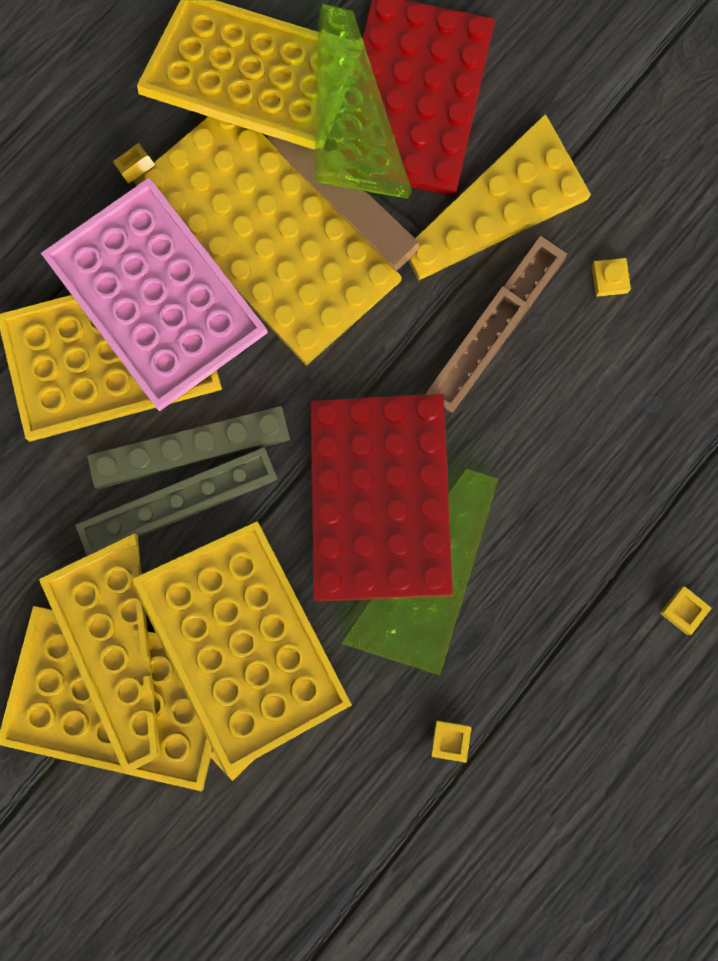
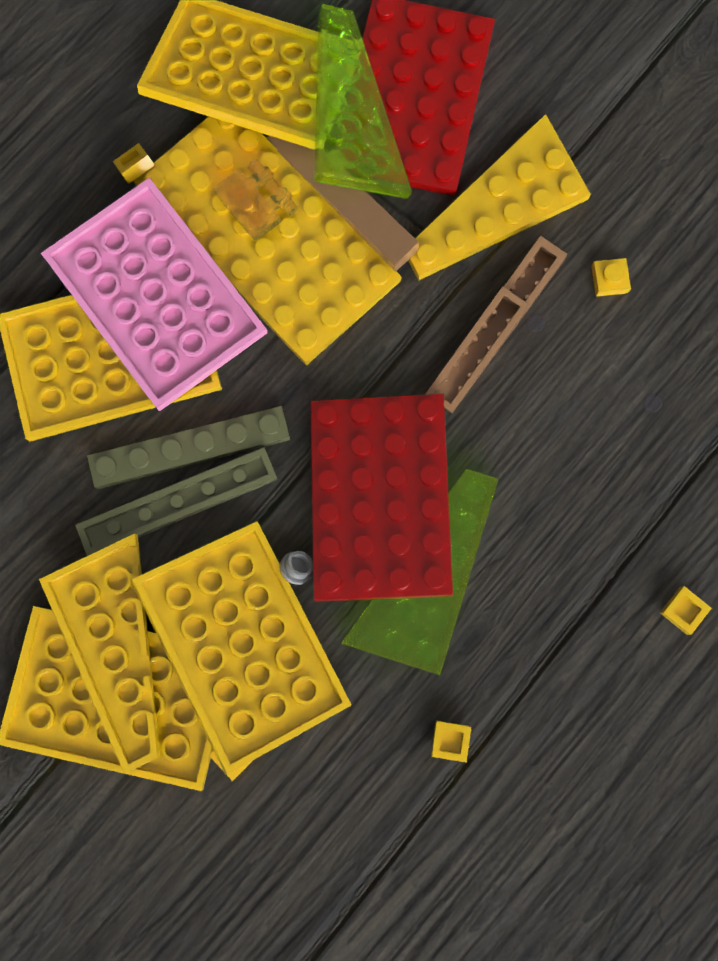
(248, 205): none -> clear yellow plate
(296, 567): none -> light grey plate

